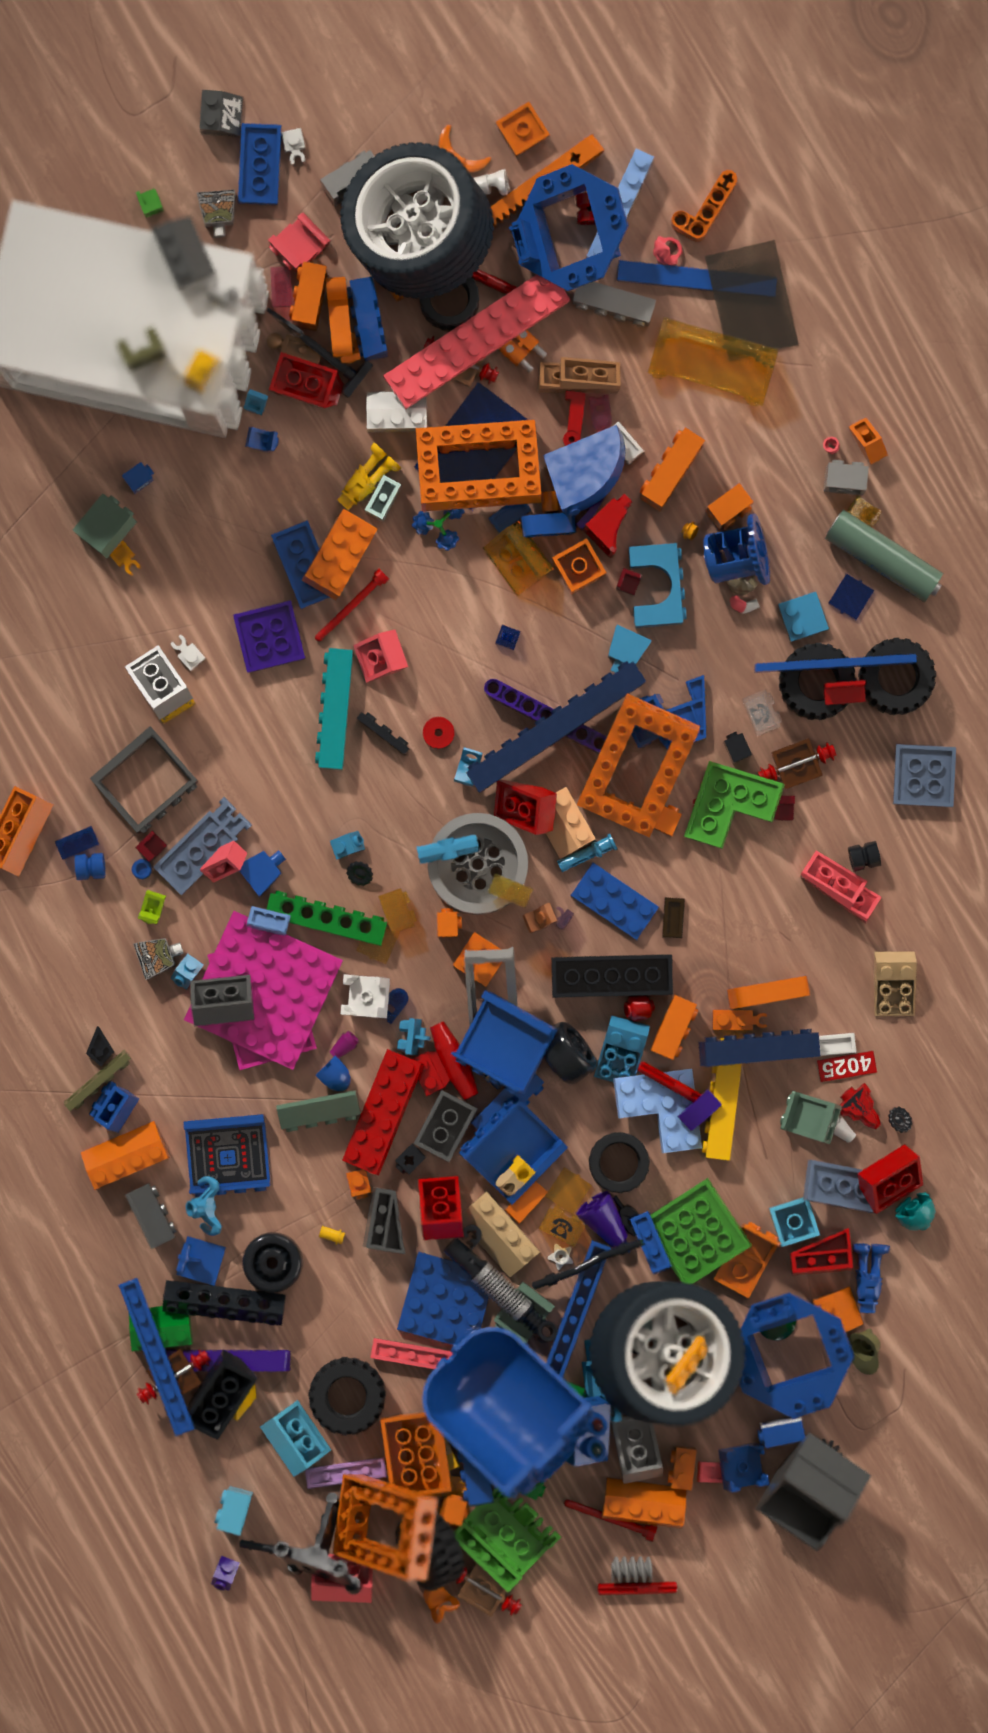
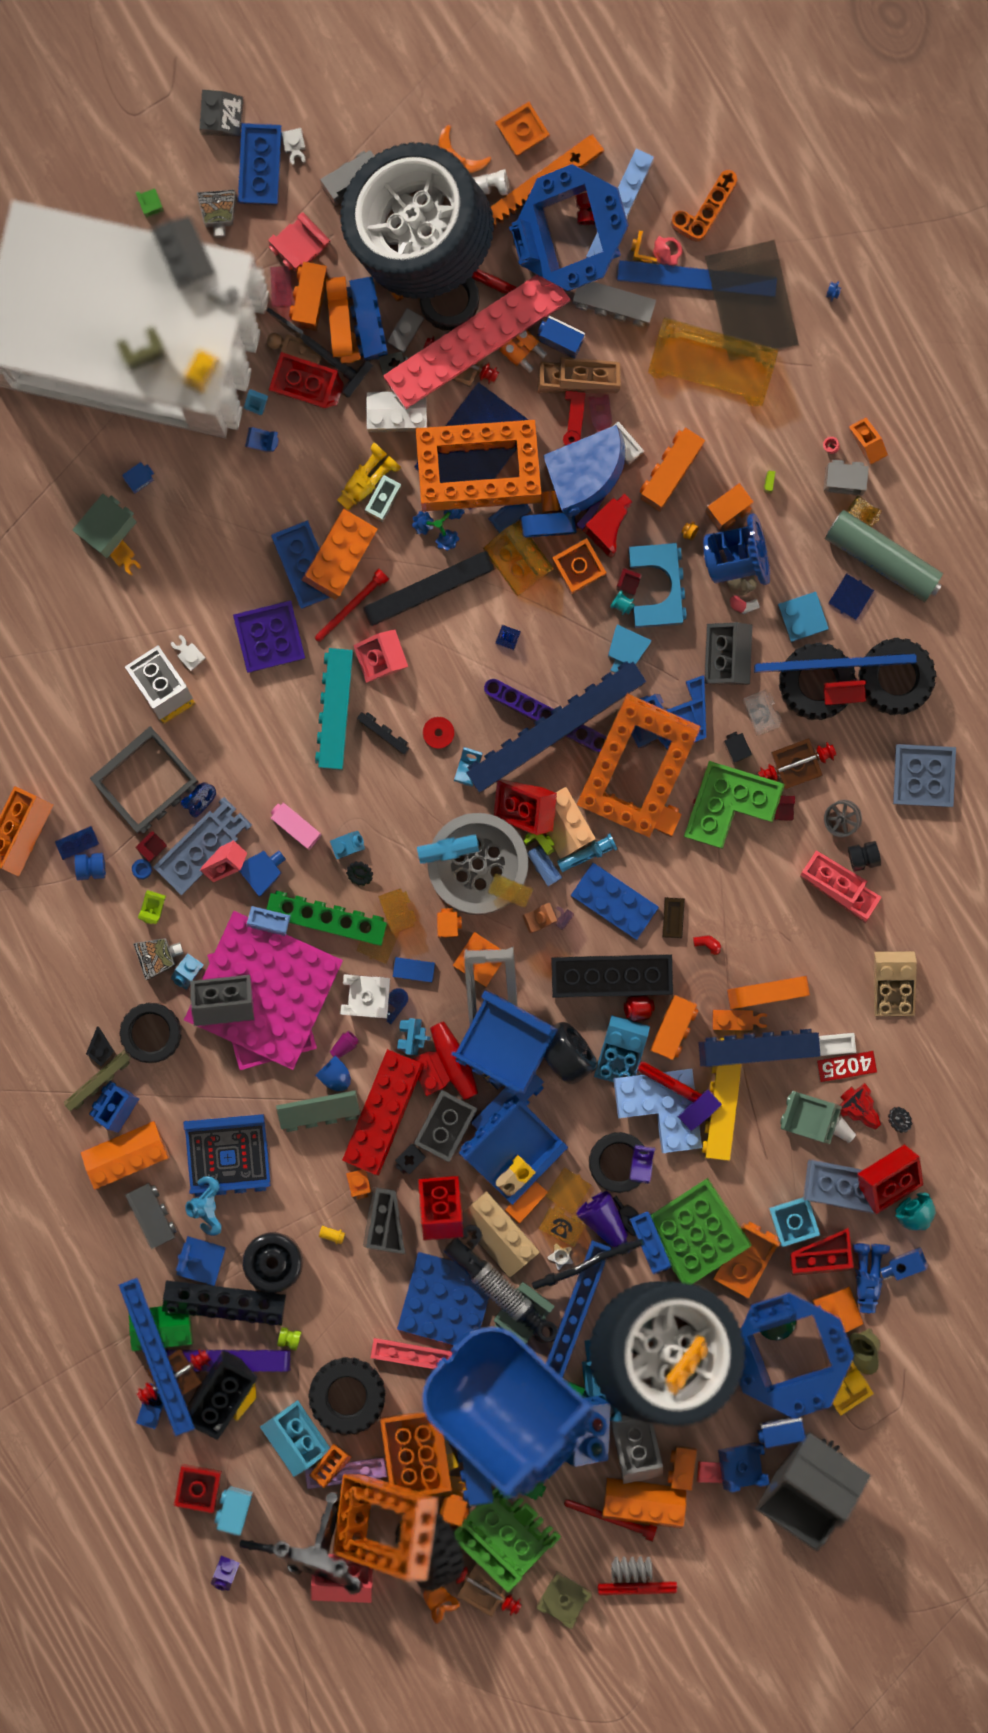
(126, 1032): none -> black tyre
(150, 1414): none -> blue slope
(197, 1488): none -> red brick
(204, 793): none -> clear blue plate
(289, 1338): none -> lime wheel
(295, 825): none -> bright pink window
(340, 1464): none -> orange slope
(386, 361): none -> pearl dark grey brick
(405, 330): none -> light grey tile
(413, 969): none -> blue tile
(428, 588): none -> black beam
(544, 865): none -> medium blue plate
(545, 842): none -> lime bracket
(561, 336): none -> blue piece
(563, 1599): none -> olive panel
(622, 603): none -> teal brick
(635, 247): none -> light orange bracket
(642, 1164): none -> dark purple bracket
(709, 942): none -> red arm
(728, 653): none -> dark grey slope
(769, 481): none -> lime tile
(833, 291): none -> blue plate
(842, 818): none -> flat silver wheel
(852, 1391): none -> yellow plate
(913, 1261): none -> blue torso

